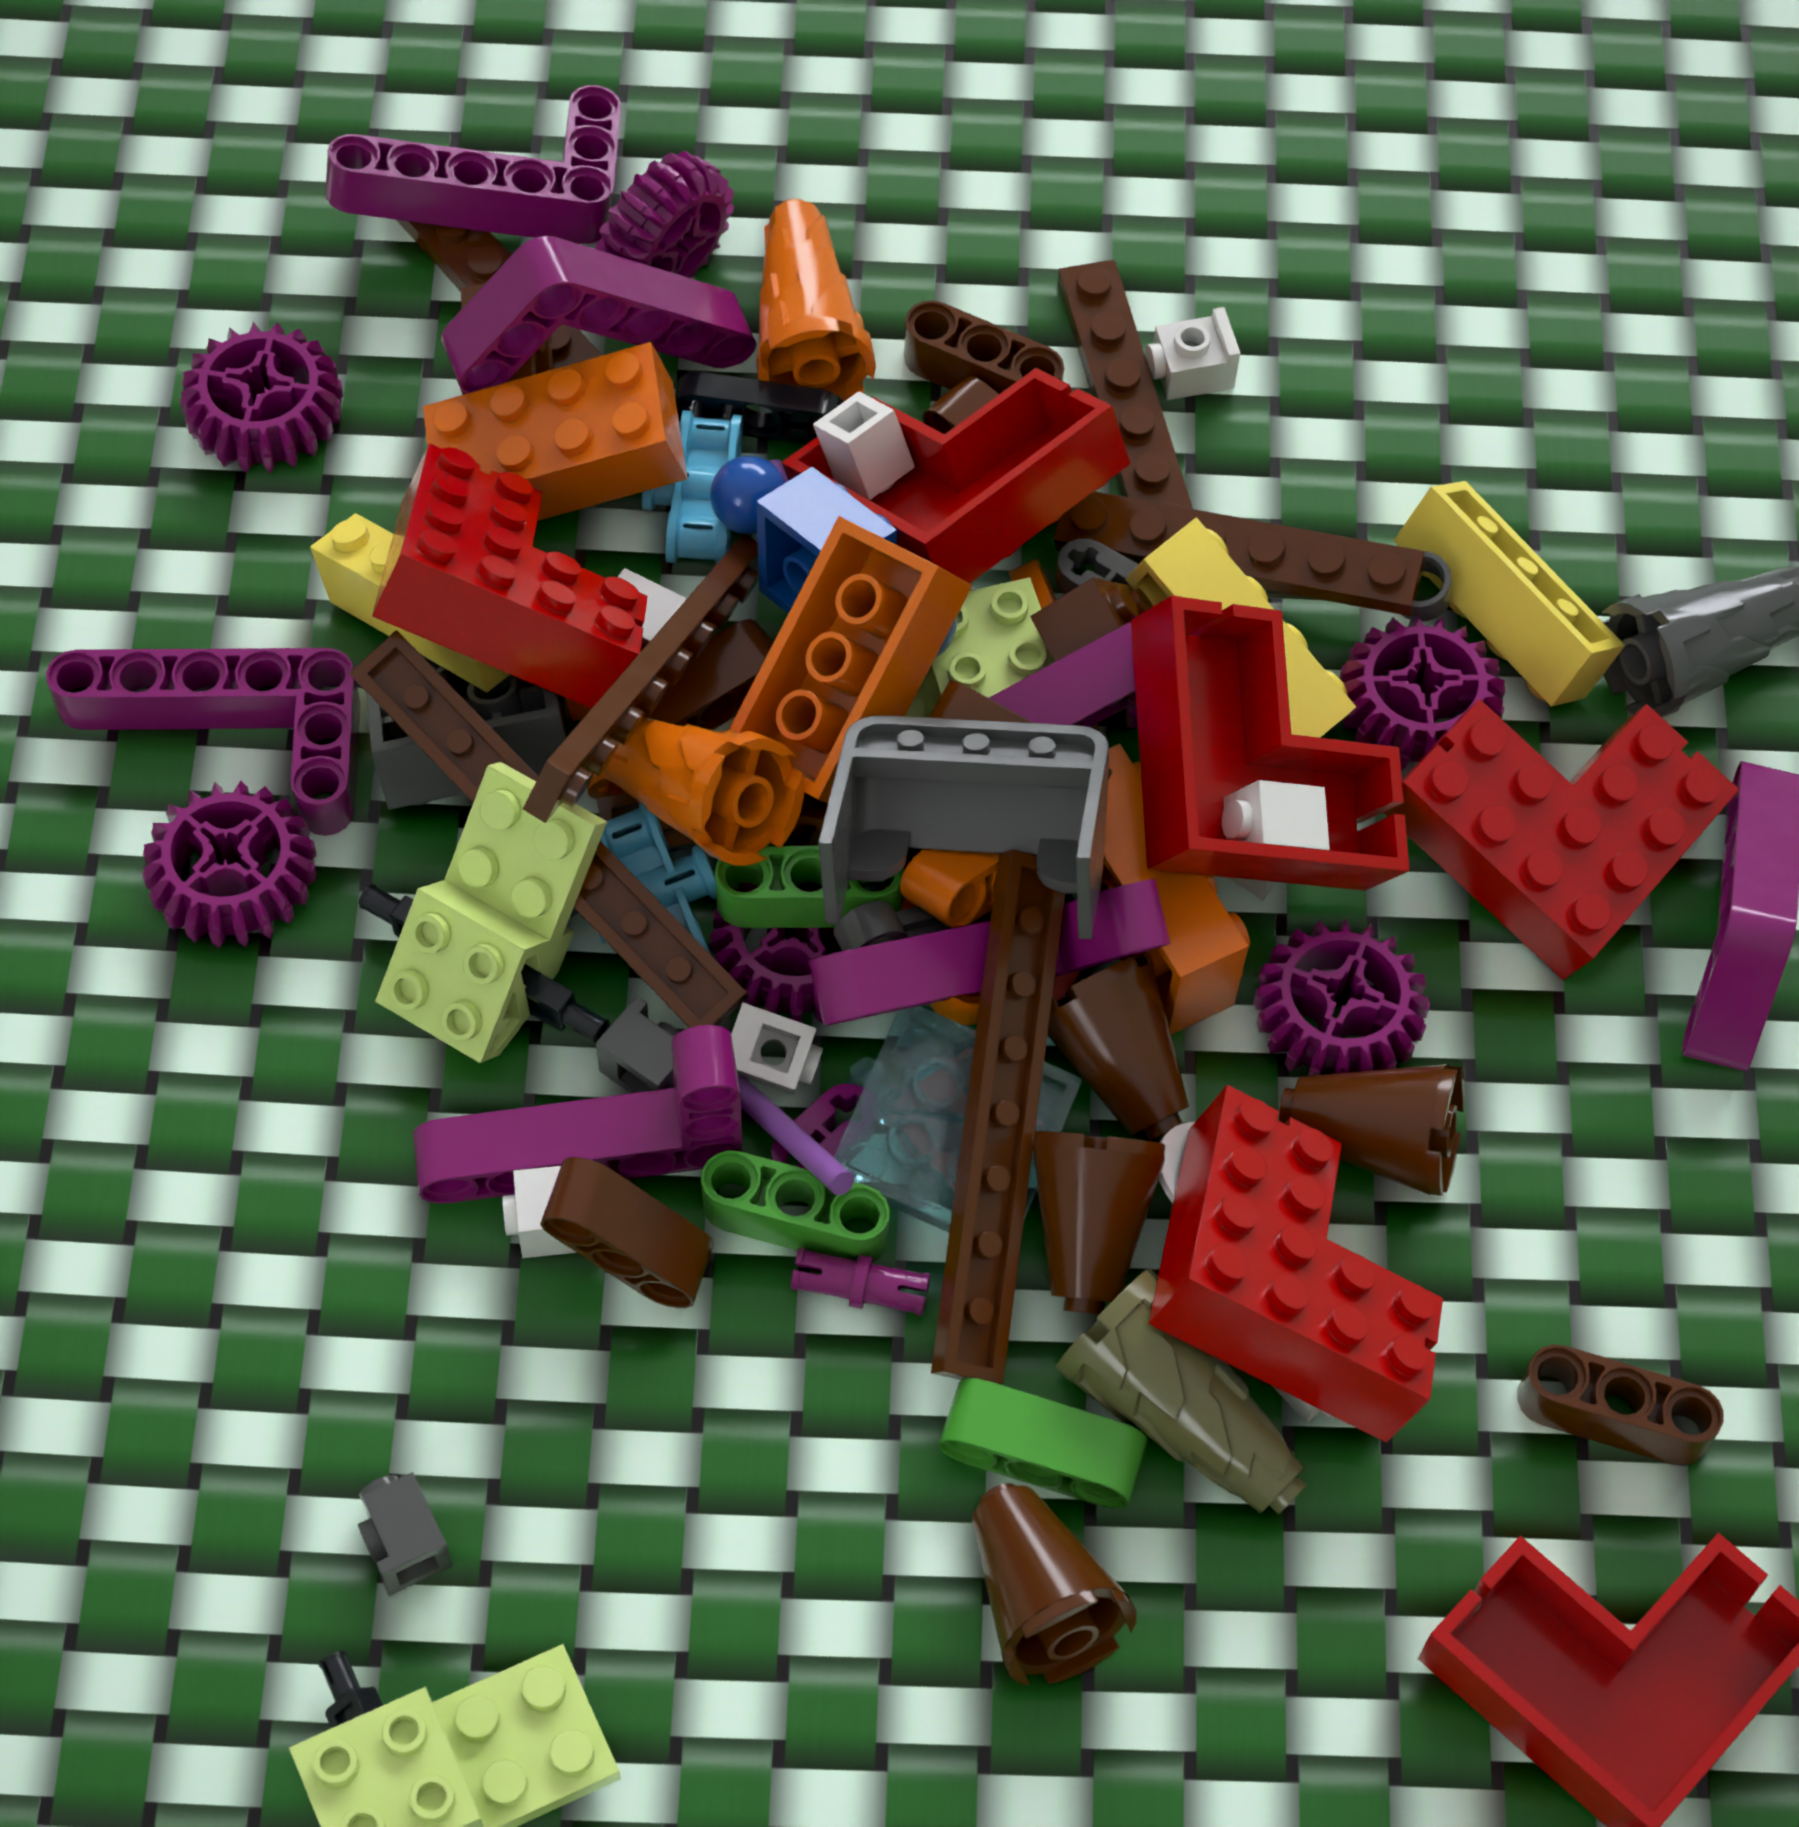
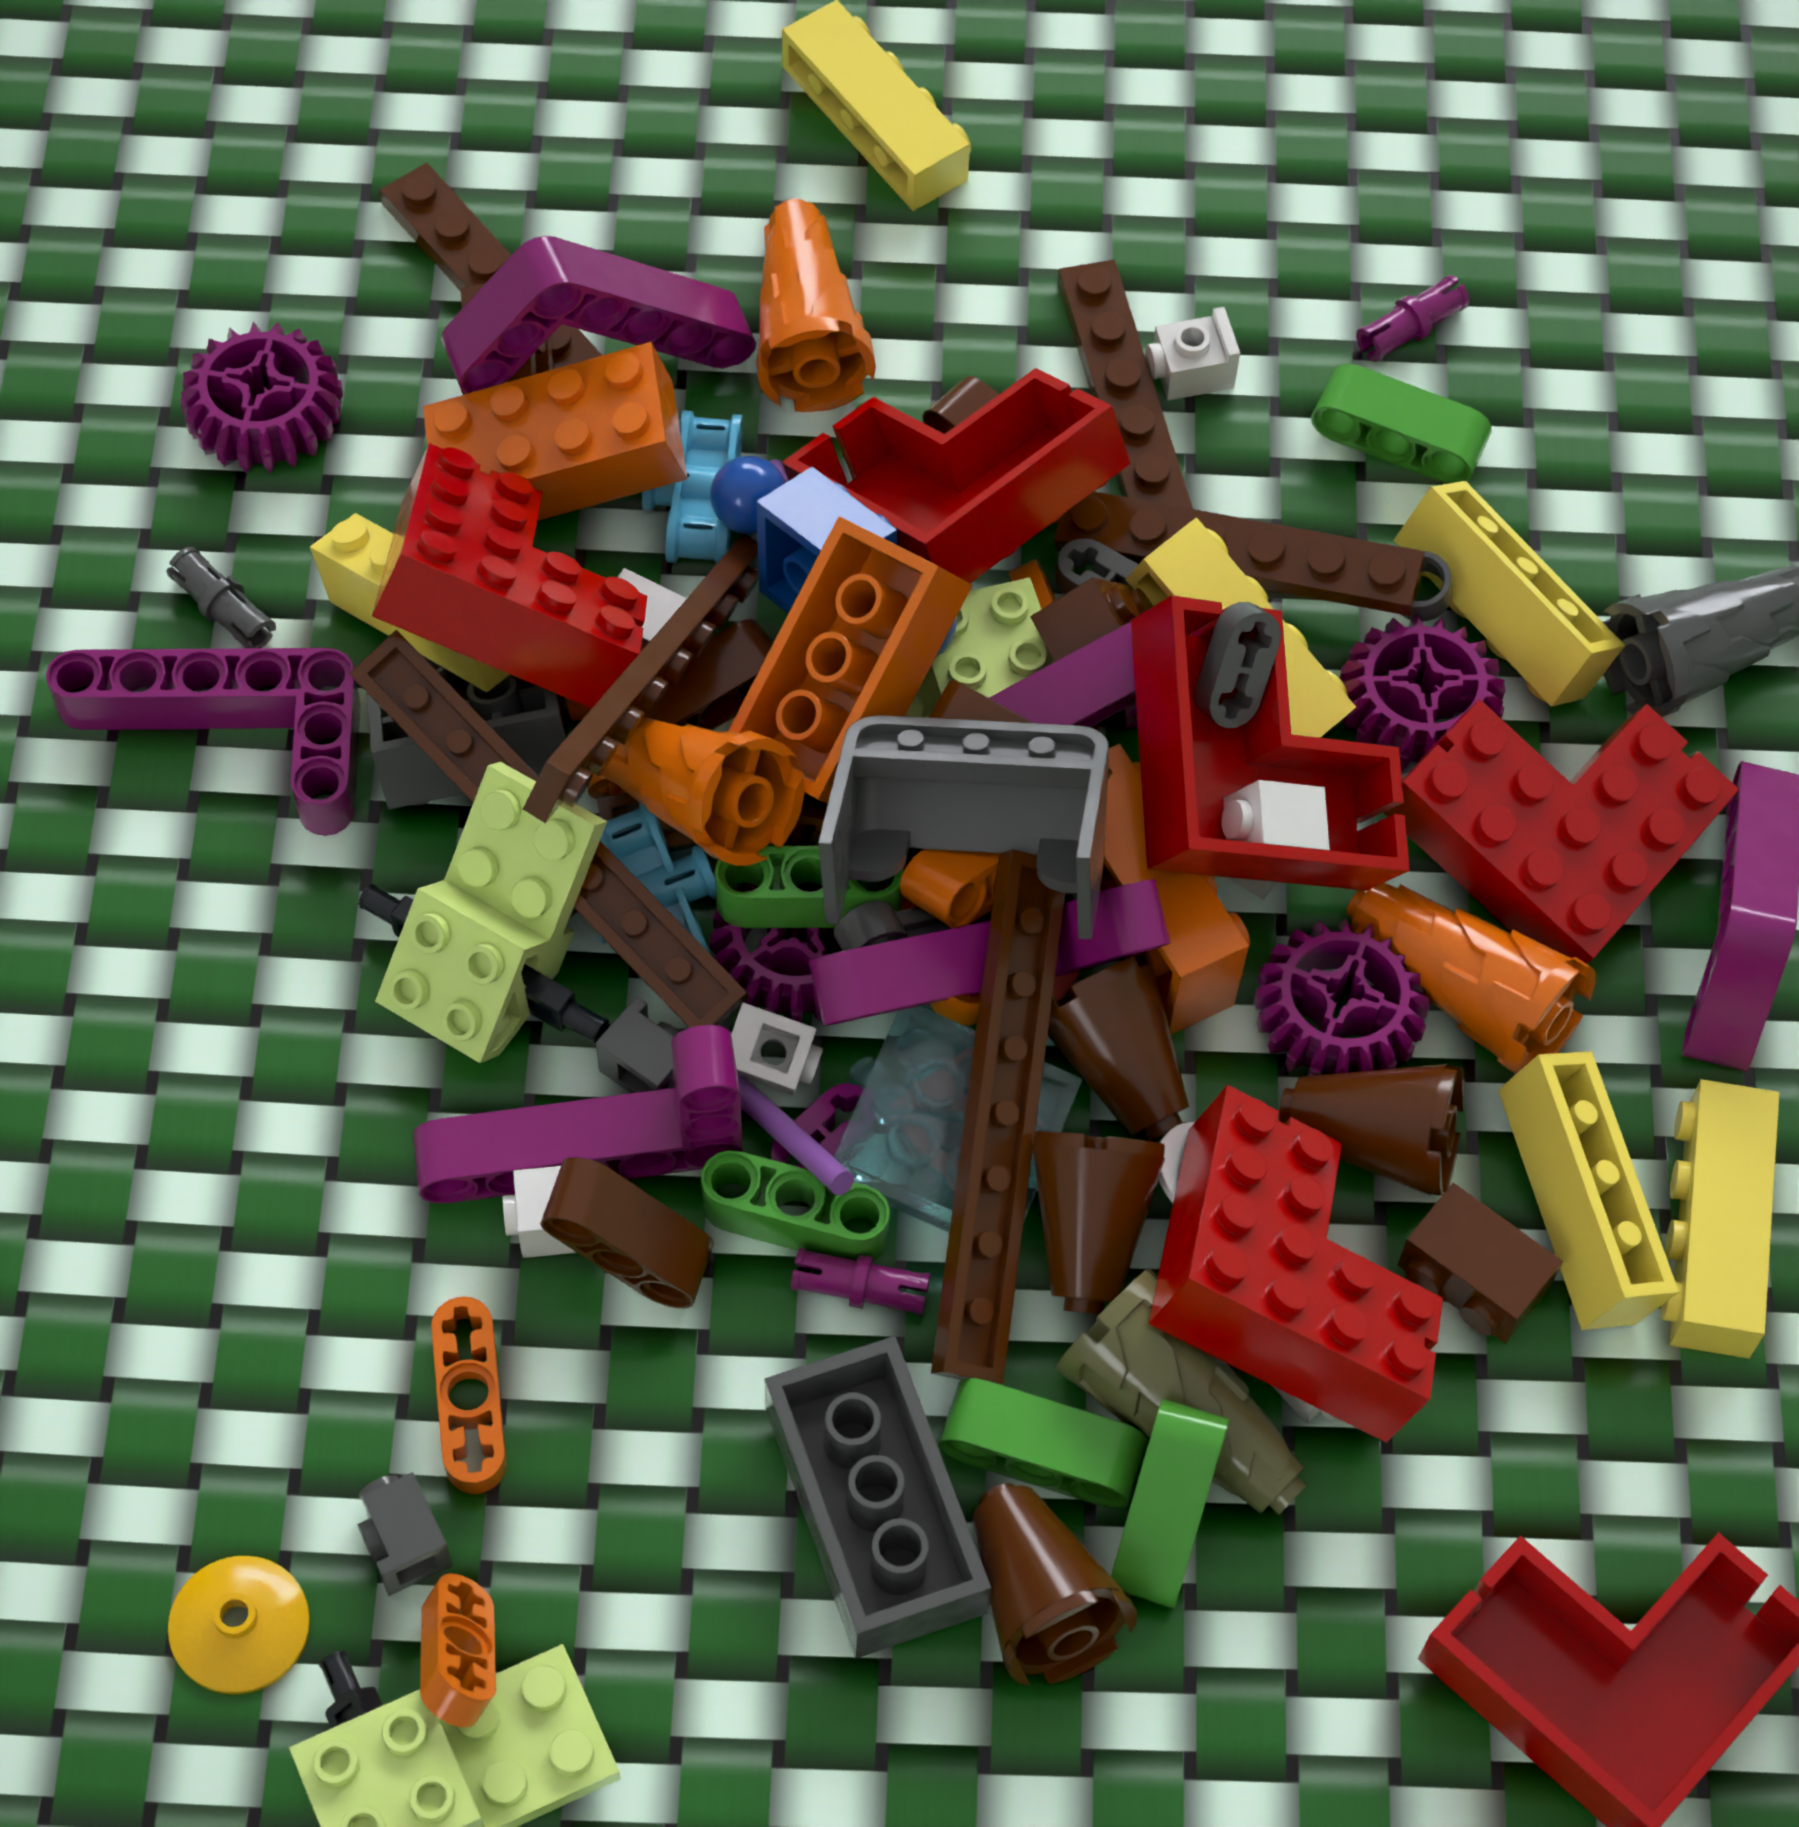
(220, 598): none -> dark grey pin
(231, 896): magenta gear -> none
(245, 1655): none -> yellow dish
(457, 1650): none -> orange beam
(485, 187): magenta beam -> none
(490, 1437): none -> orange beam
(670, 215): magenta gear -> none
(711, 393): black beam -> none
(864, 445): white brick -> none
(876, 104): none -> light yellow brick
(876, 1497): none -> dark grey brick
(952, 344): reddish brown beam -> none
(1168, 1502): none -> bright green beam
(1237, 664): none -> dark grey beam
(1401, 424): none -> bright green beam
(1412, 318): none -> magenta pin
(1478, 1263): none -> reddish brown brick
(1494, 983): none -> orange cone
(1587, 1190): none -> light yellow brick
(1650, 1394): reddish brown beam -> none
(1723, 1218): none -> light yellow brick

